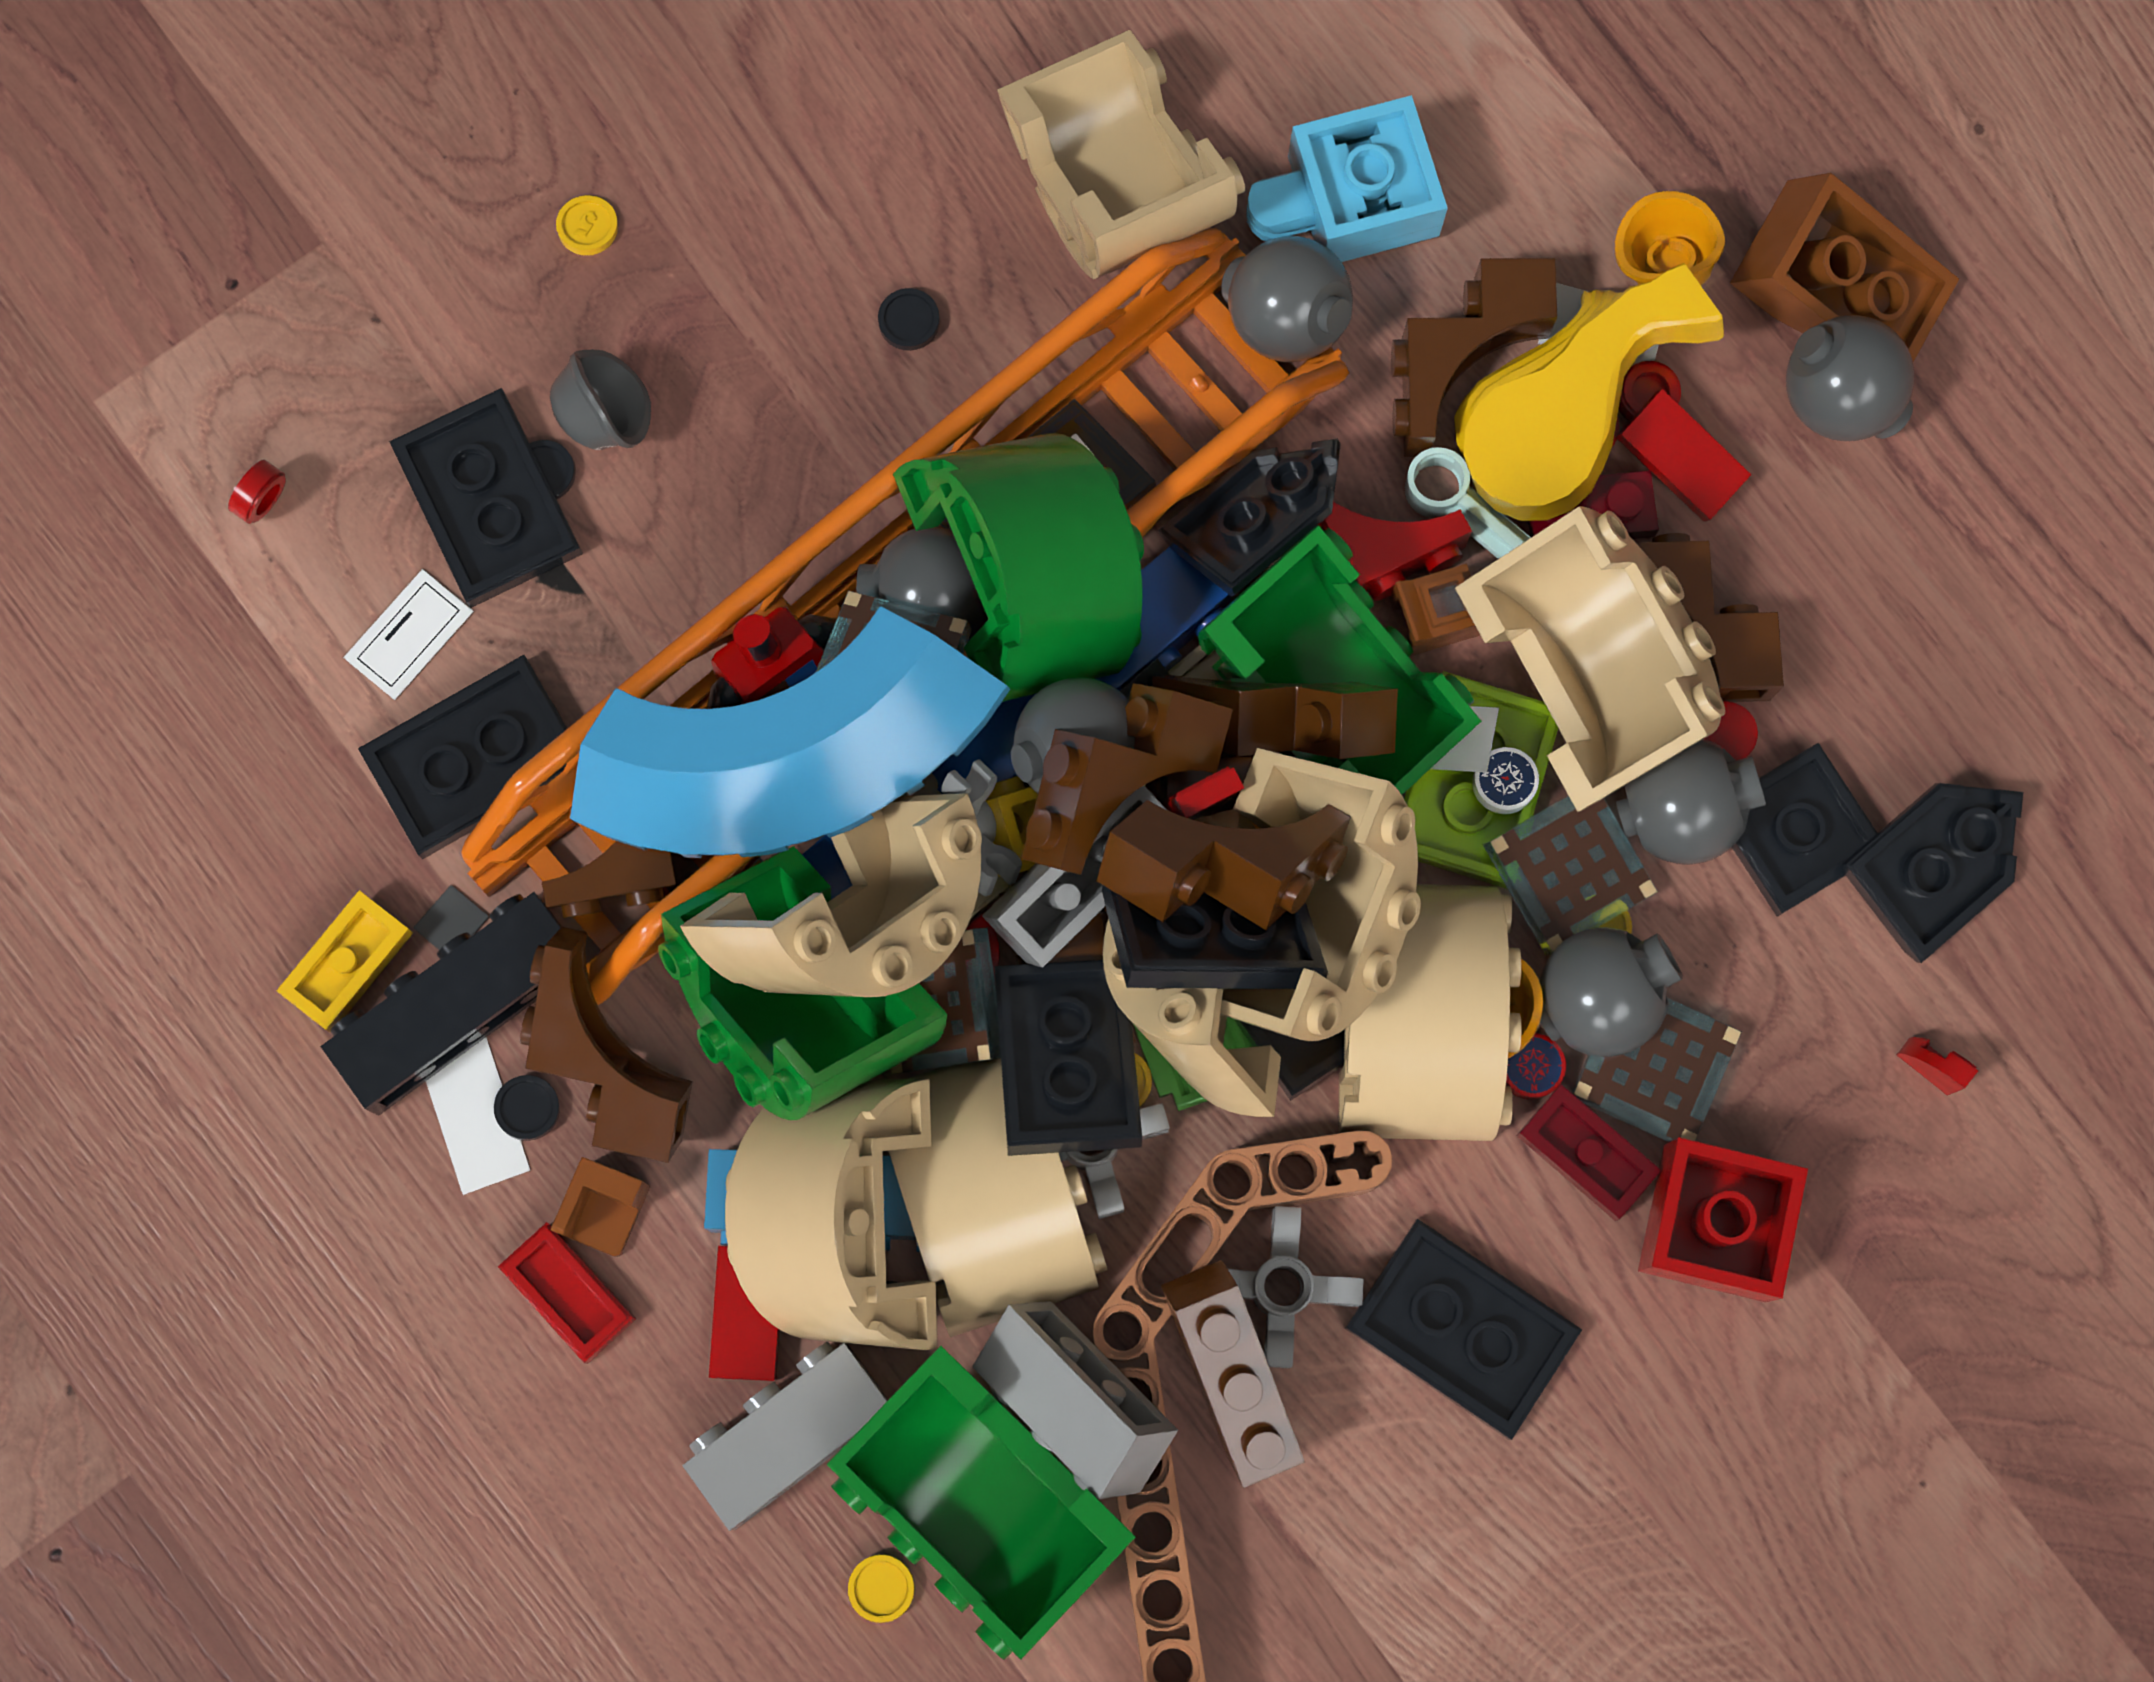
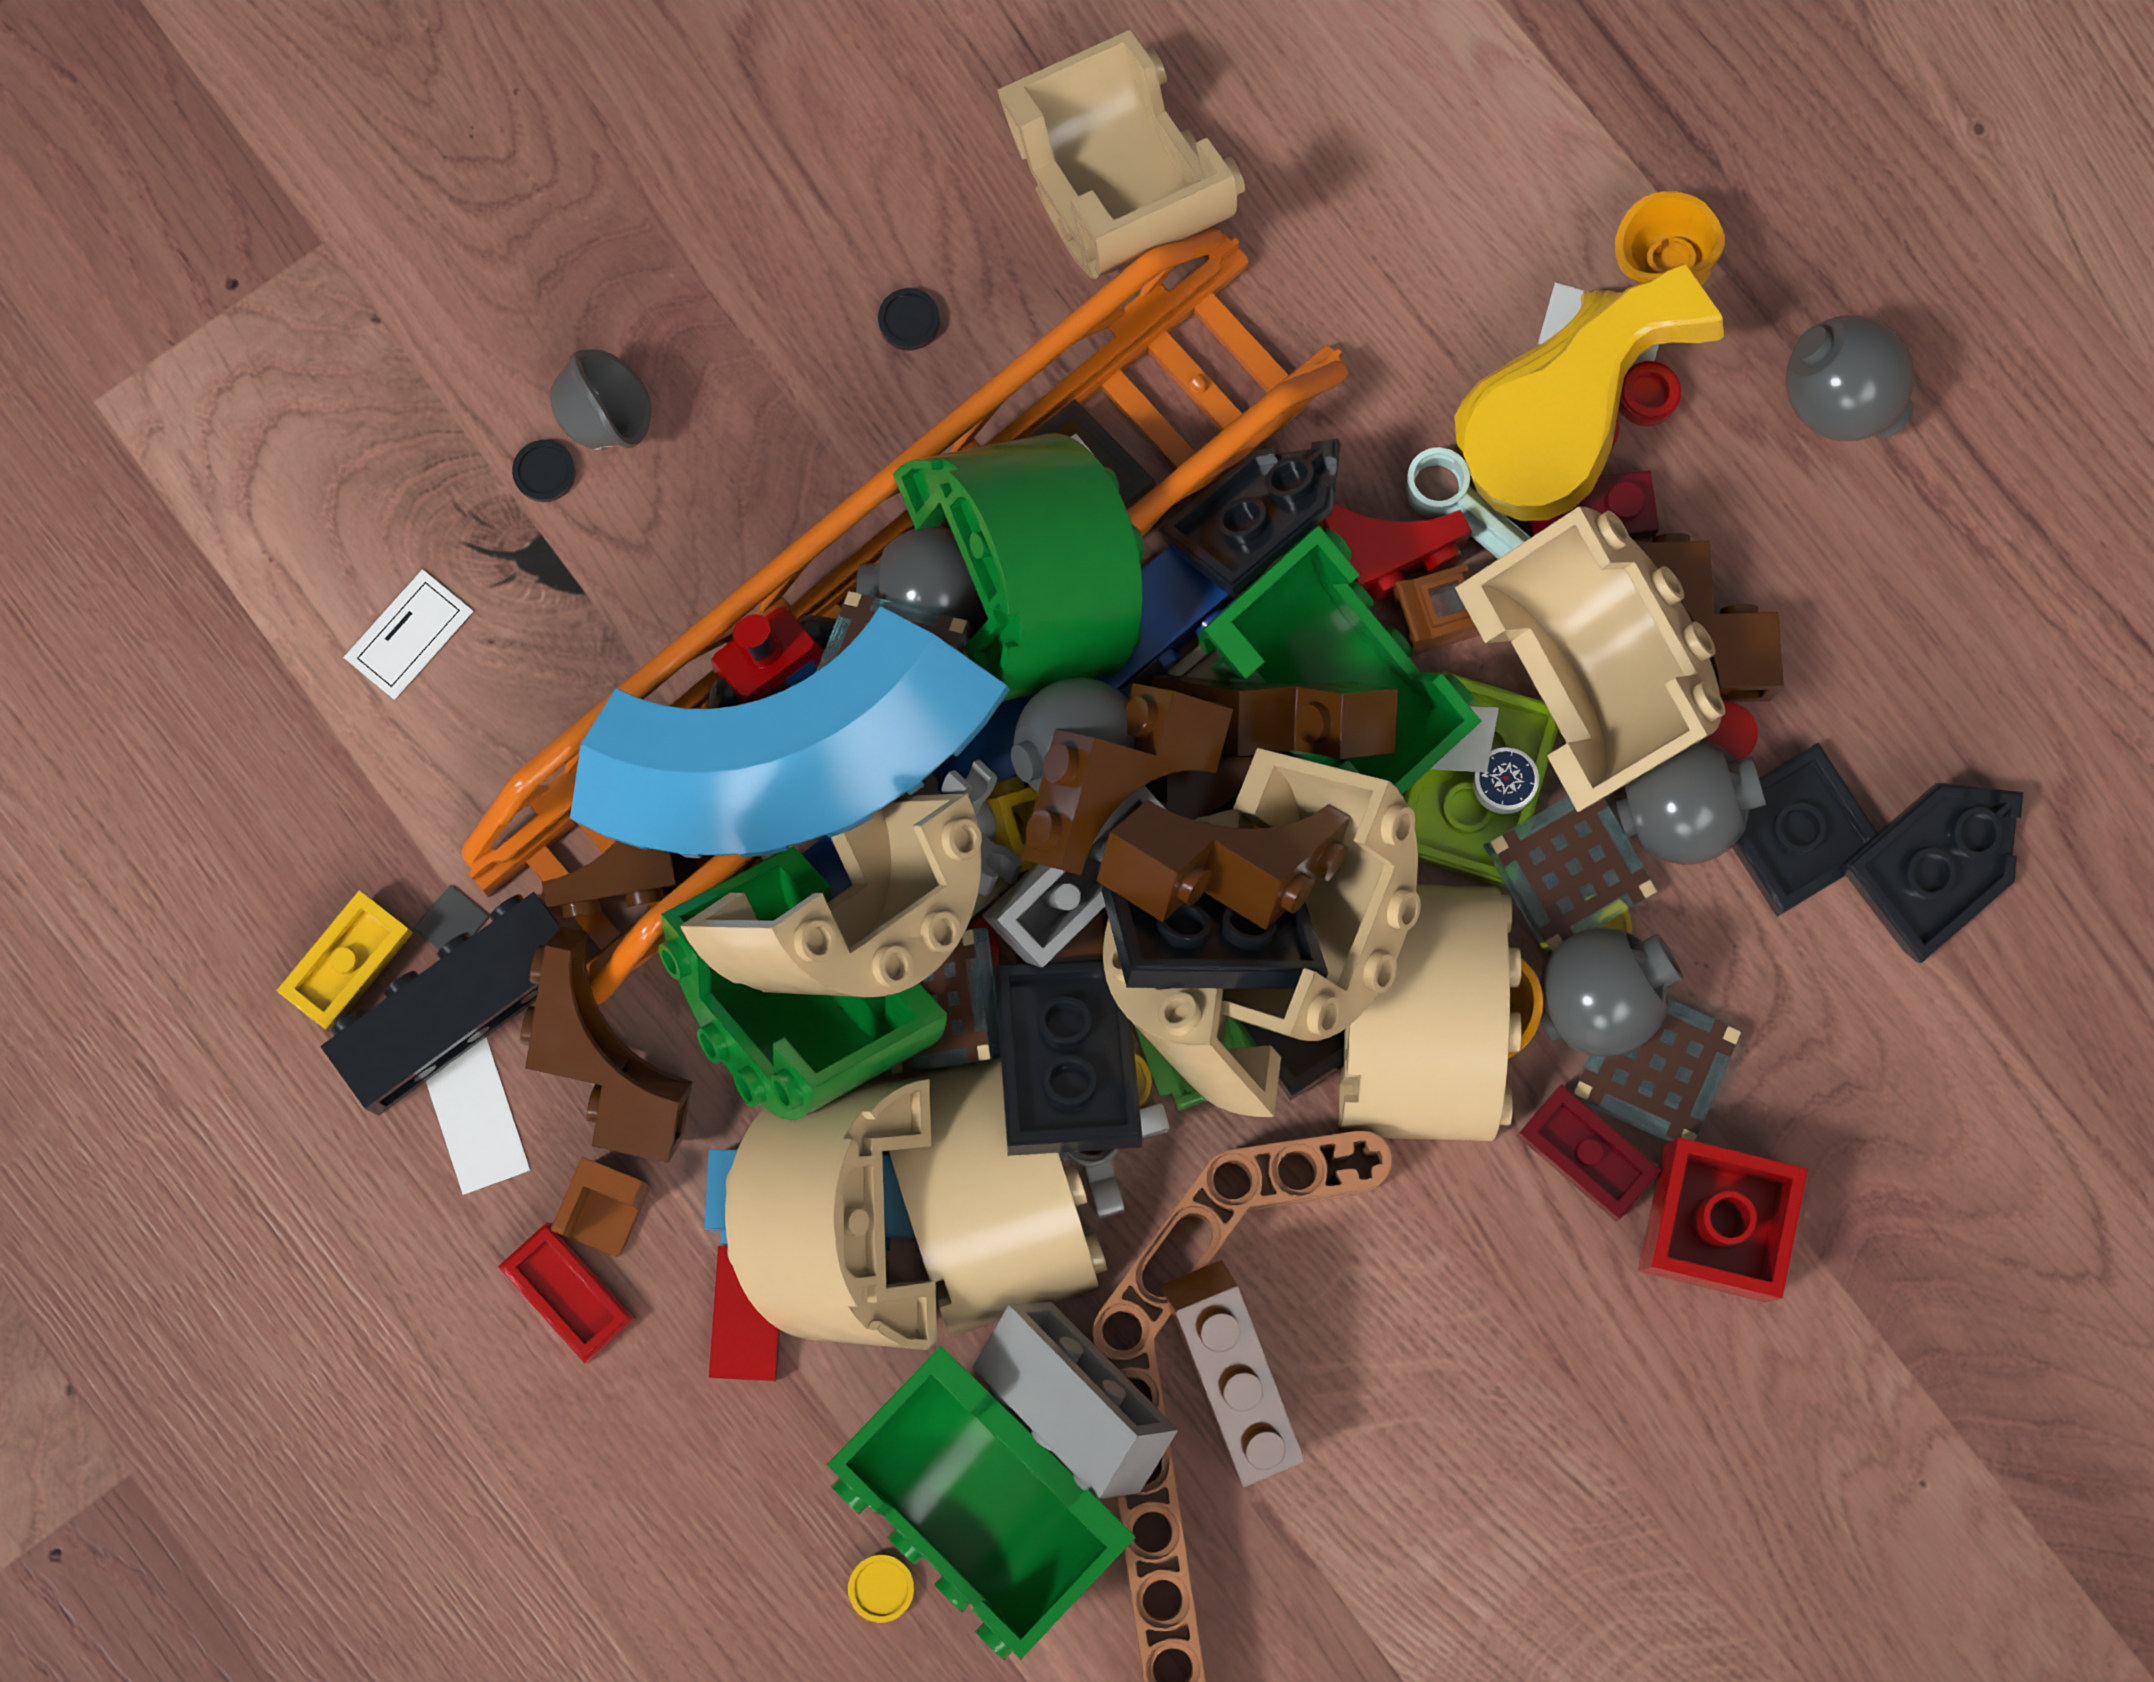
(257, 492): red tile -> none
(461, 752): black tile -> none
(486, 498): black tile -> none
(526, 1108): black piece -> none
(587, 225): yellow piece -> none
(784, 1434): light grey brick -> none
(1205, 793): red tile -> none
(1288, 298): dark grey brick -> none
(1313, 1289): light grey pin -> none
(1354, 183): medium azure brick -> none
(1463, 1329): black tile -> none
(1501, 307): reddish brown arch -> none
(1536, 1068): dark blue tile -> none
(1683, 455): red tile -> none
(1838, 256): dark orange slope -> none
(1947, 1073): red tile -> none

